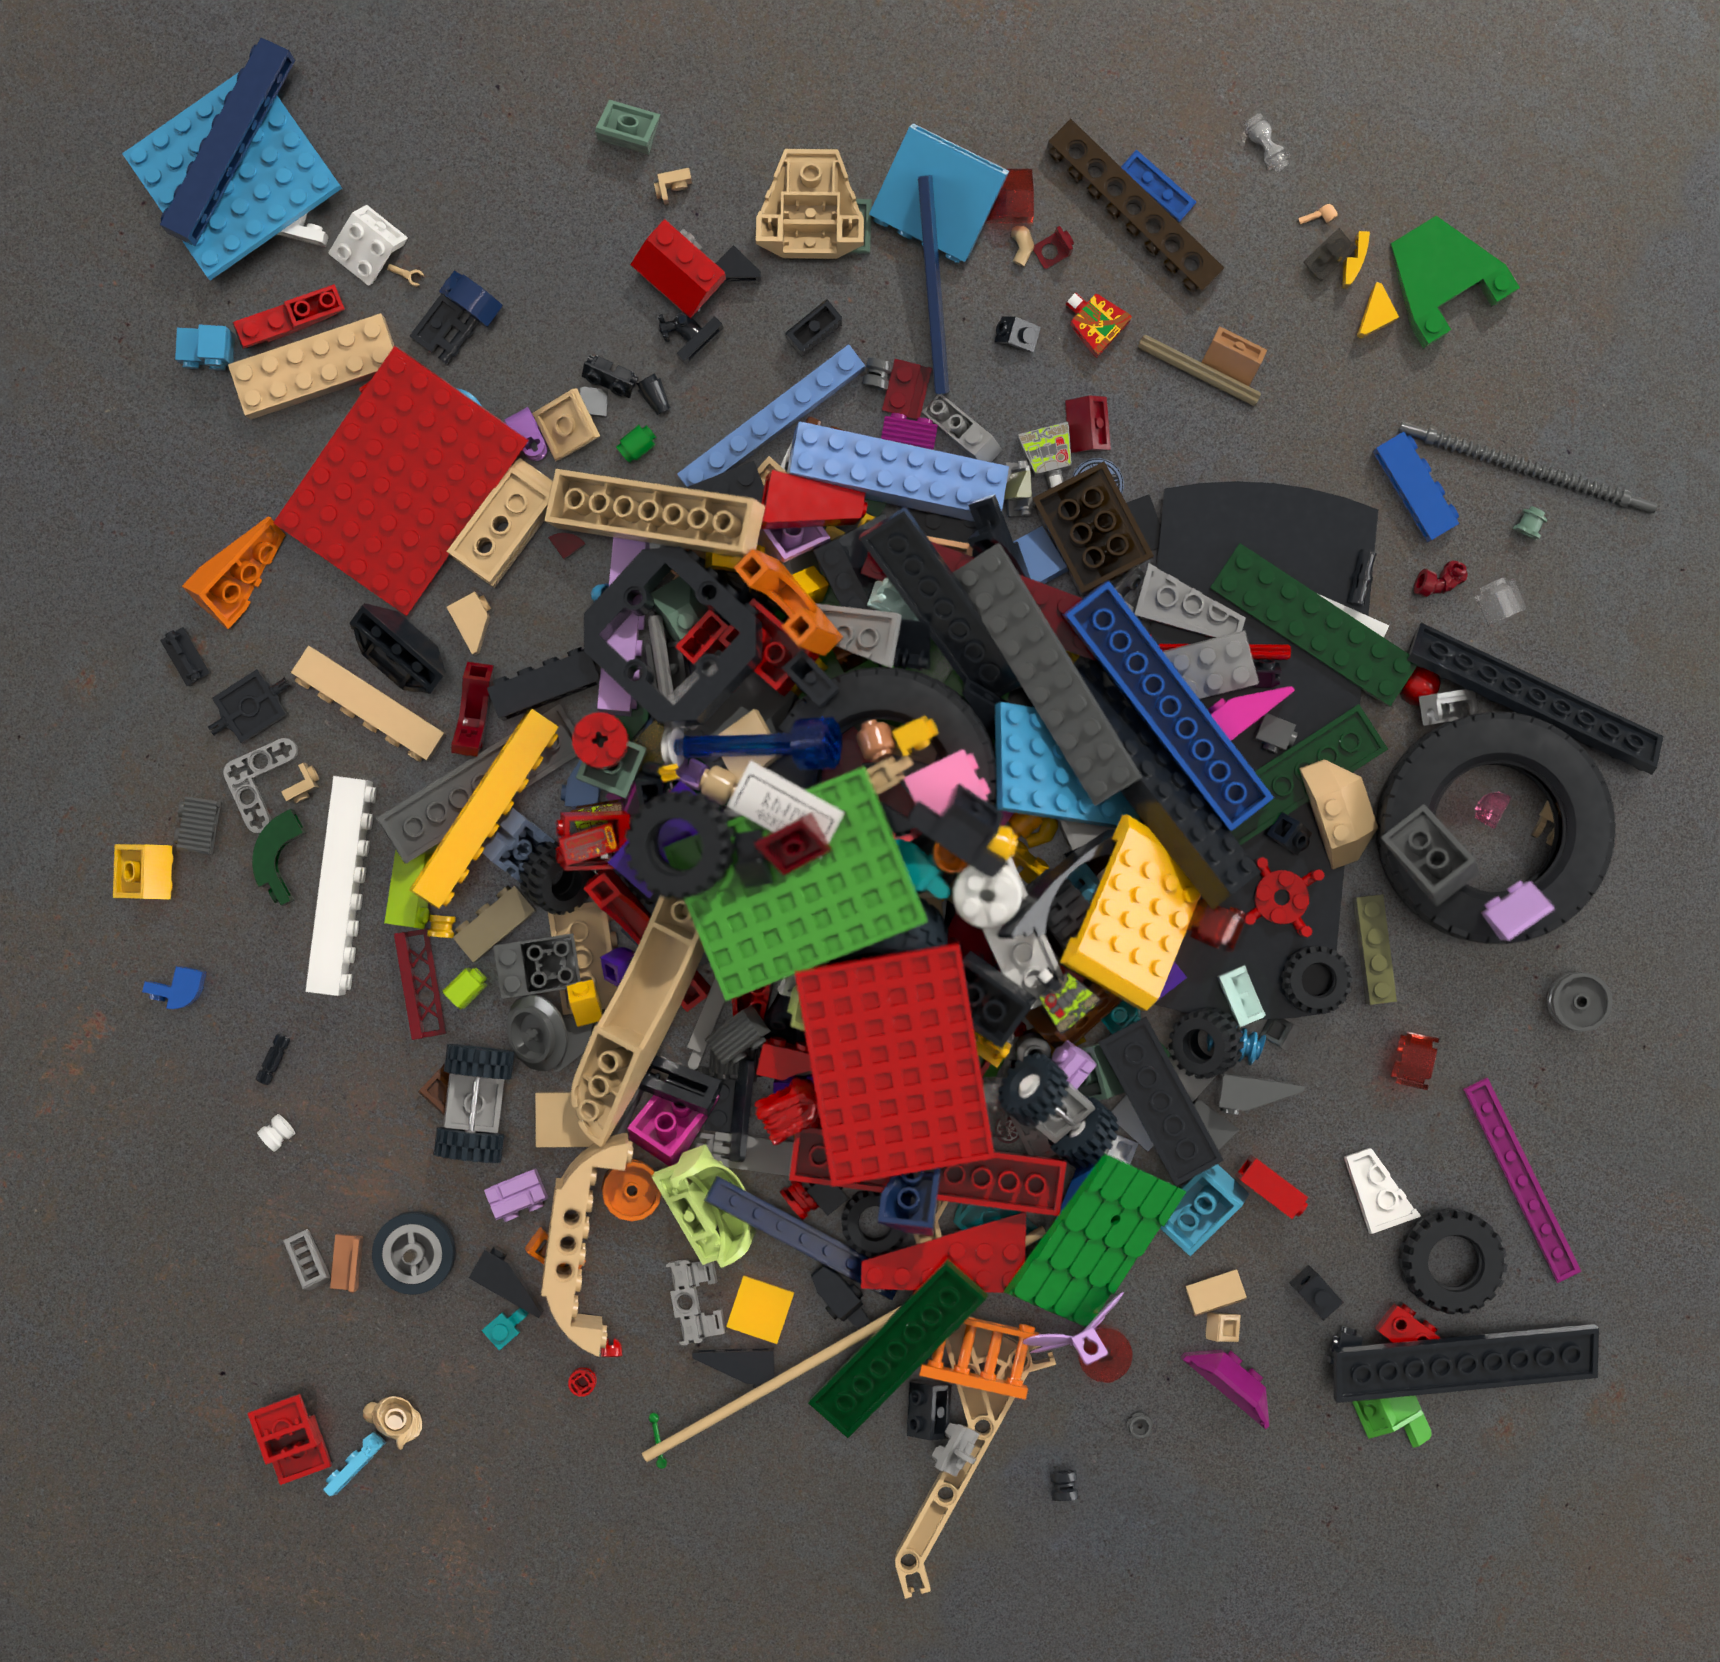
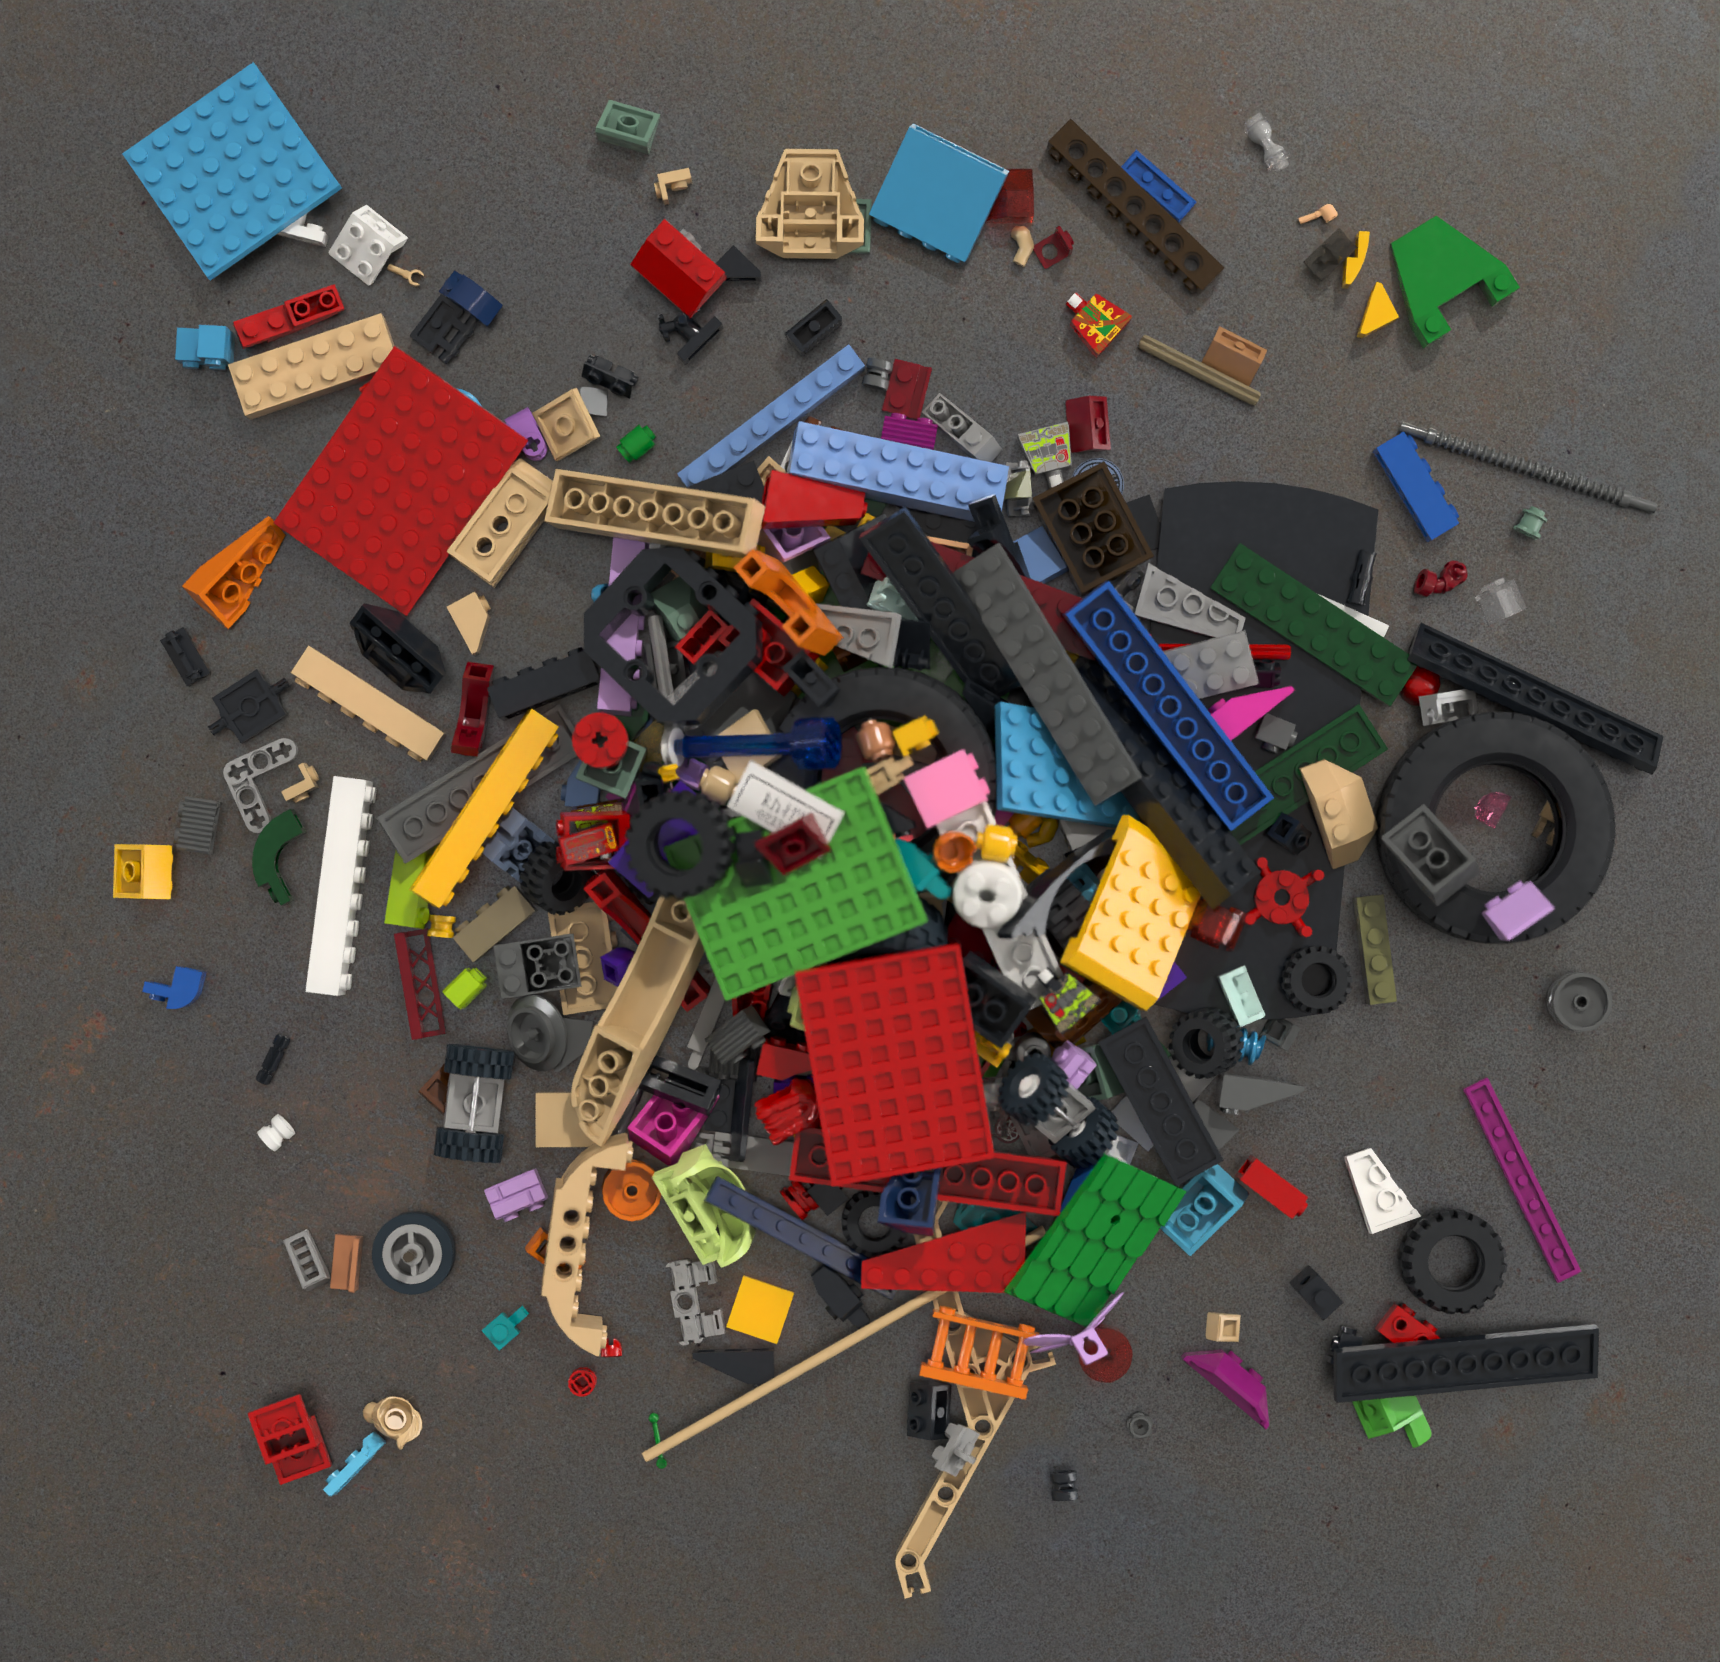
(227, 141): dark blue brick -> none
(502, 1278): black slope -> none
(566, 543): dark red tile -> none
(584, 1002): yellow brick -> none
(653, 393): black cone -> none
(898, 1348): dark green plate -> none
(933, 284): dark blue tile -> none
(963, 828): black plate -> none
(1017, 333): bracket -> none
(1216, 1293): tan hinge -> none
(1416, 1060): clear red brick -> none

